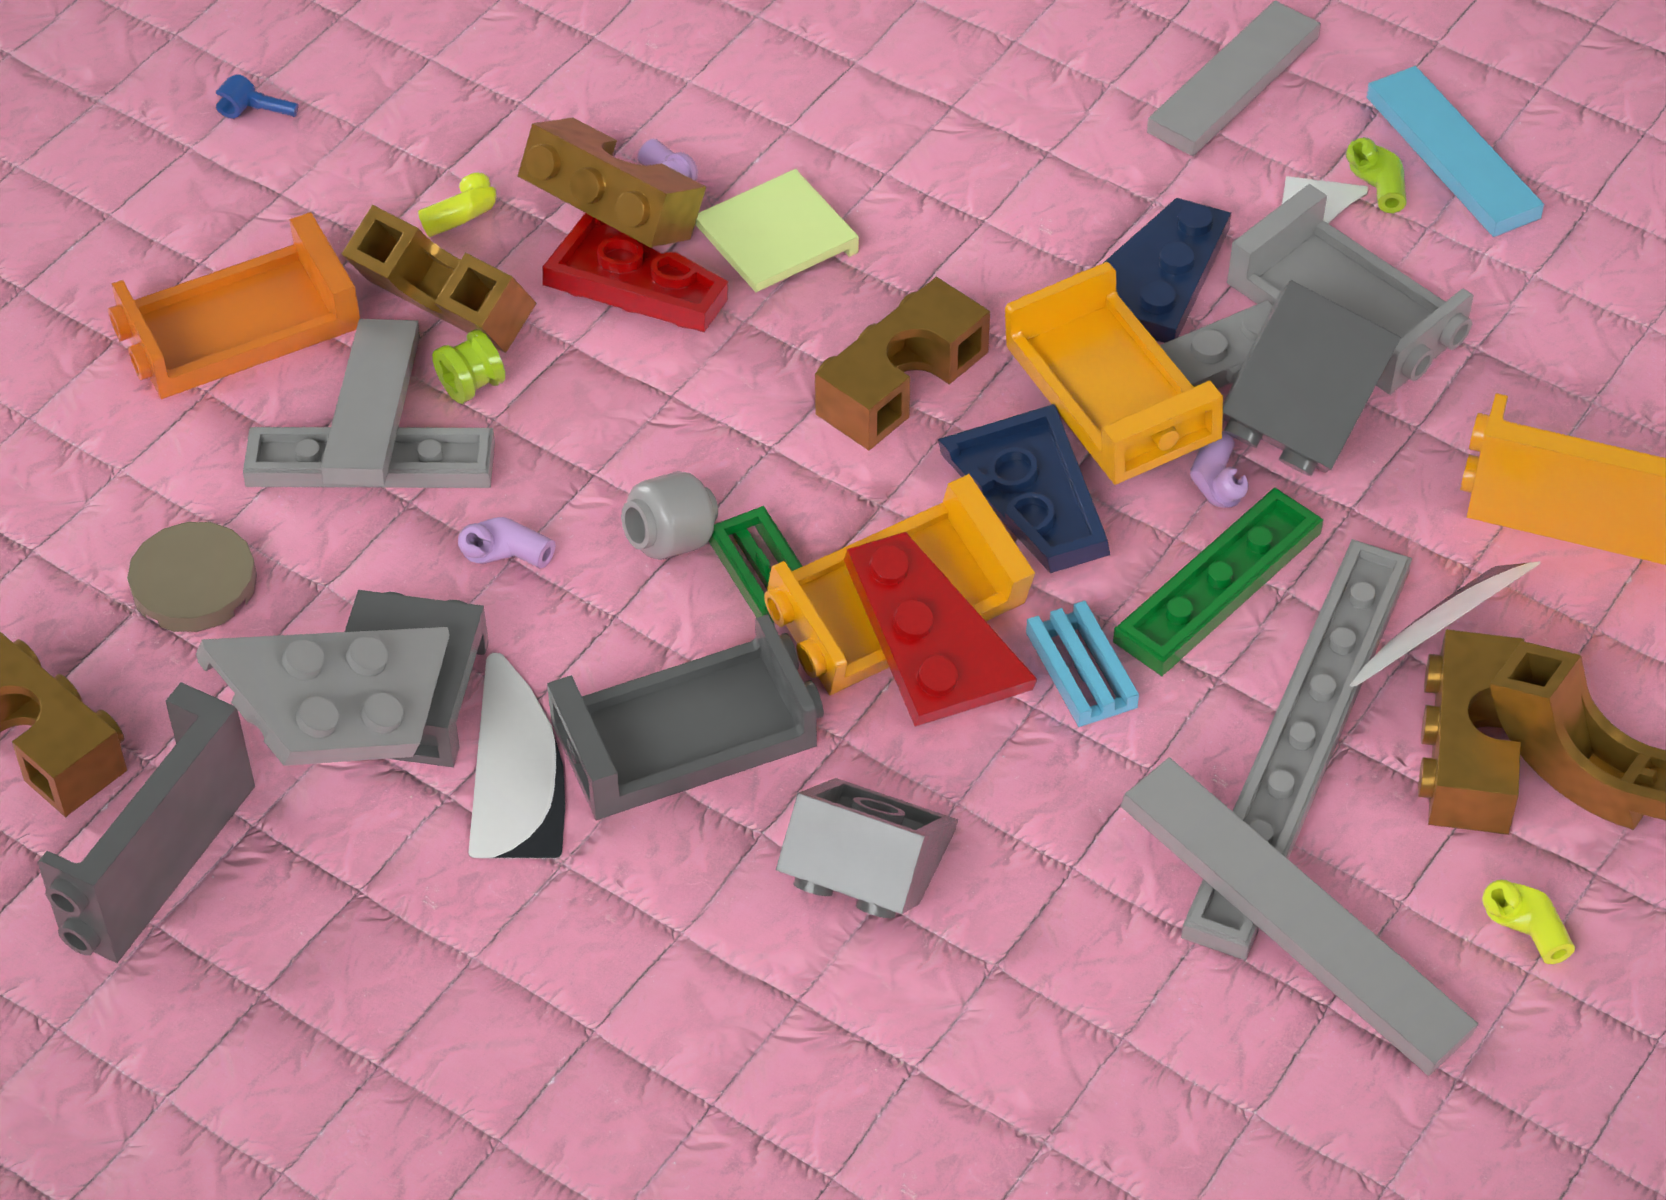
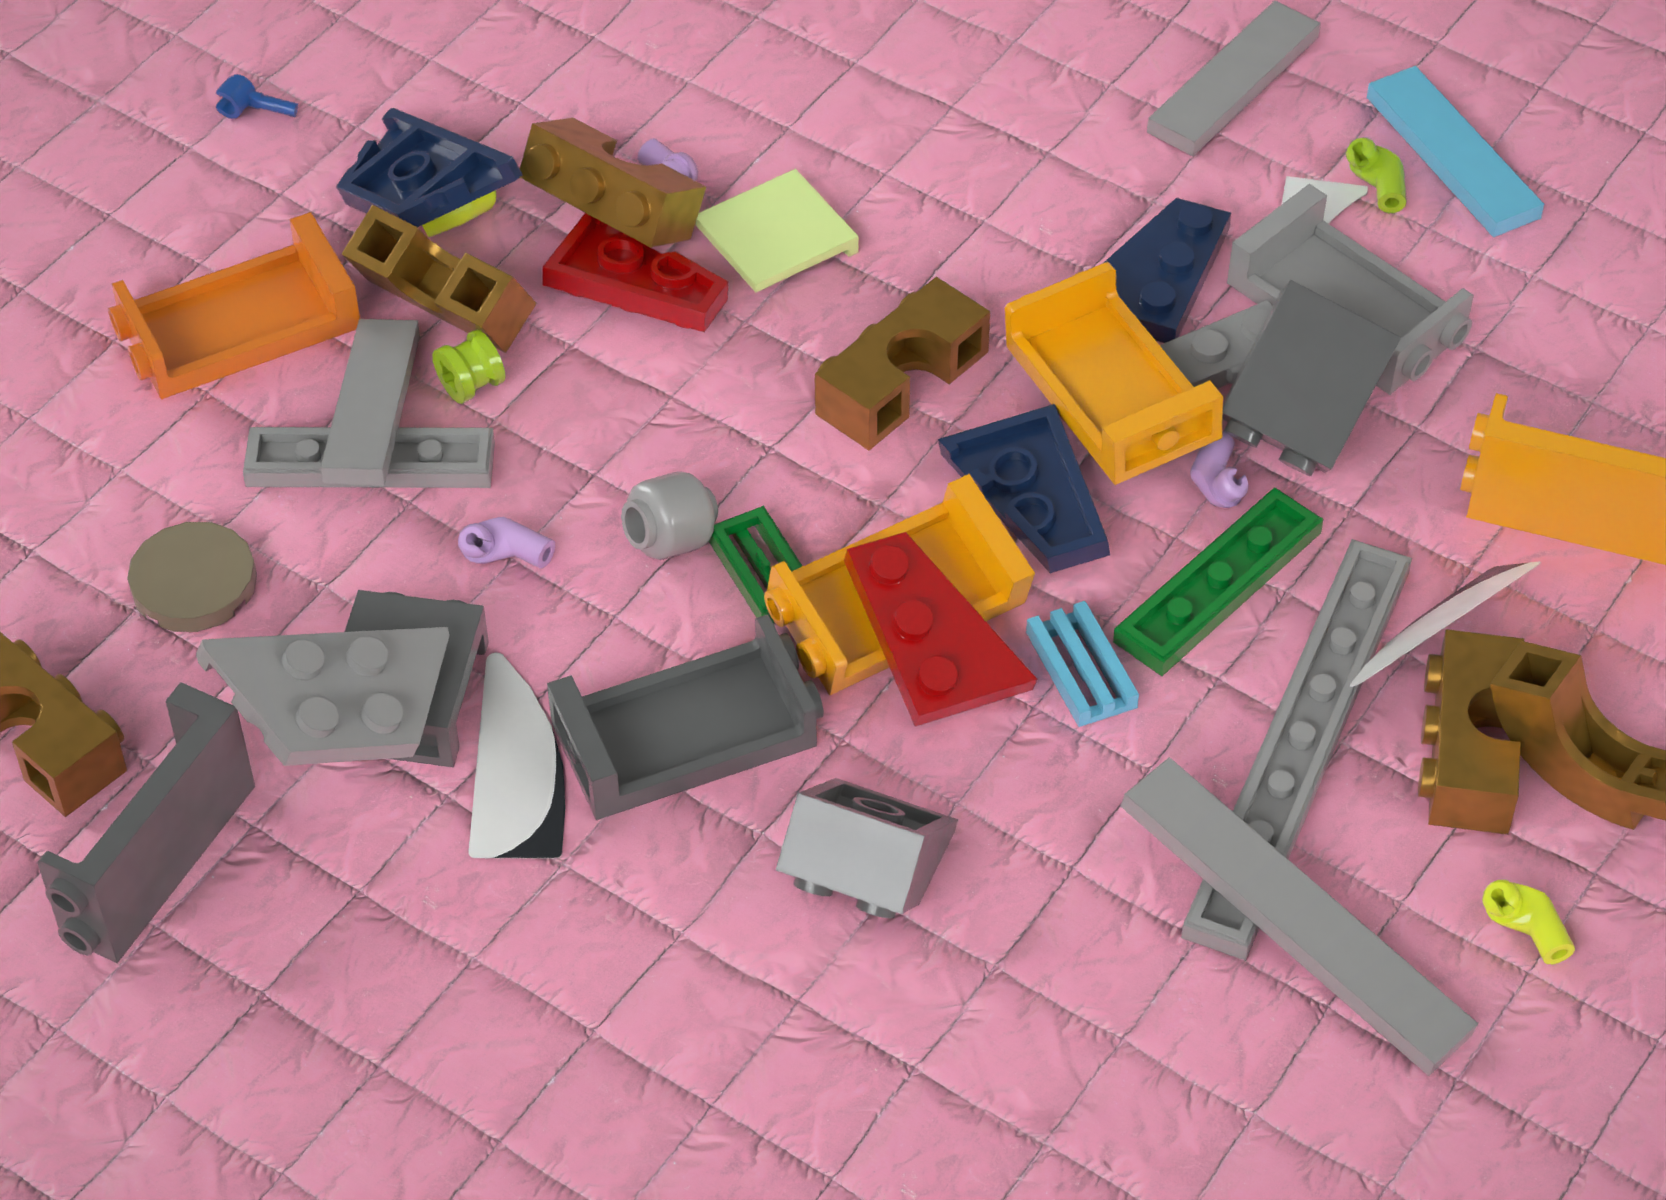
(423, 171): none -> dark blue wing

